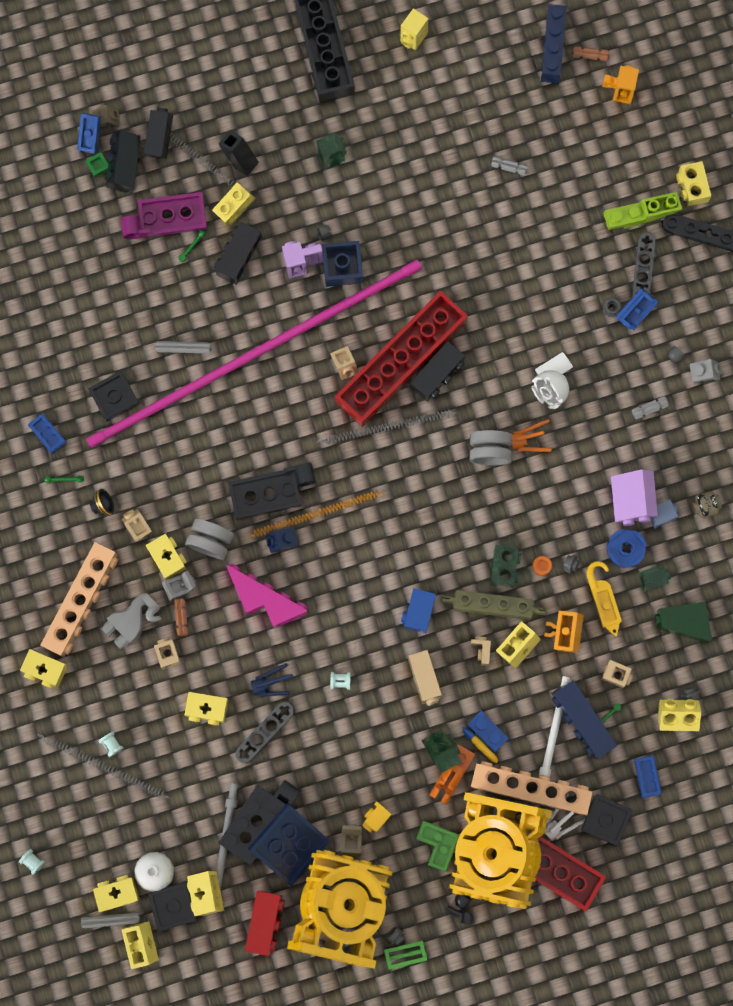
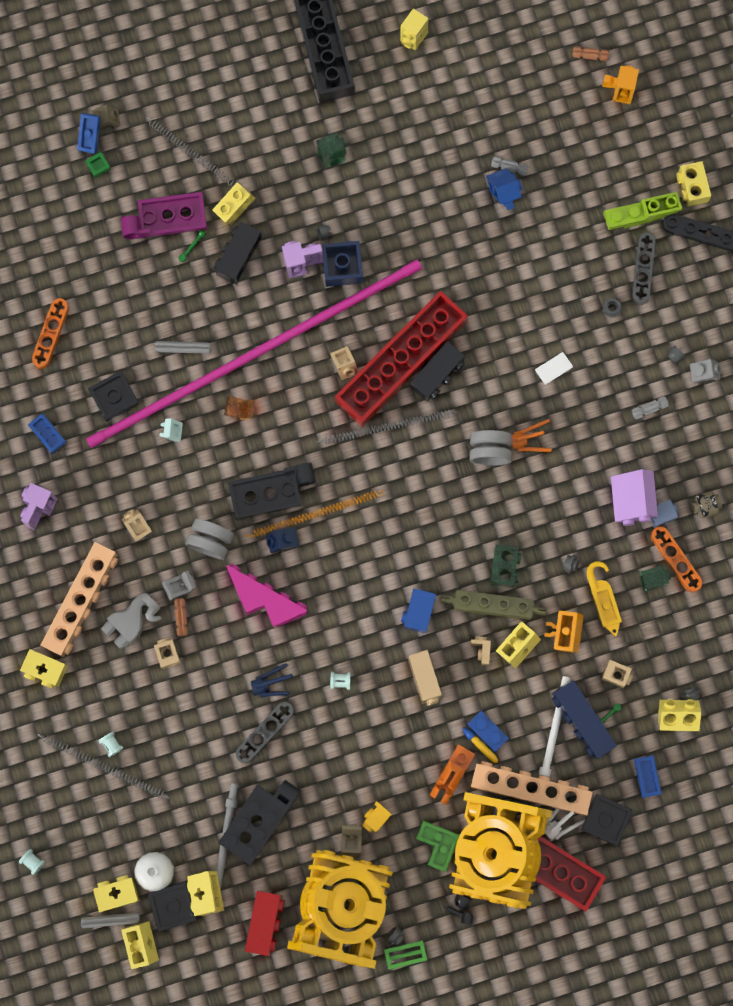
(39, 502): none -> lavender brick
(48, 479): green hinge -> none
(50, 333): none -> orange beam
(102, 503): black piece -> none
(122, 161): black brick -> none
(158, 133): black brick -> none
(170, 567): light yellow brick -> none
(172, 430): none -> light aqua tile
(197, 701): light yellow brick -> none
(238, 153): black brick -> none
(239, 408): none -> clear orange bracket
(288, 844): dark blue plate -> none
(442, 750): clear green brick -> none
(504, 187): none -> blue brick
(542, 565): orange tile -> none
(551, 388): white cylinder -> none
(553, 43): dark blue brick -> none
(637, 309): blue hinge -> none
(637, 549): blue plate -> none
(673, 561): none -> orange beam
(685, 621): dark green slope -> none

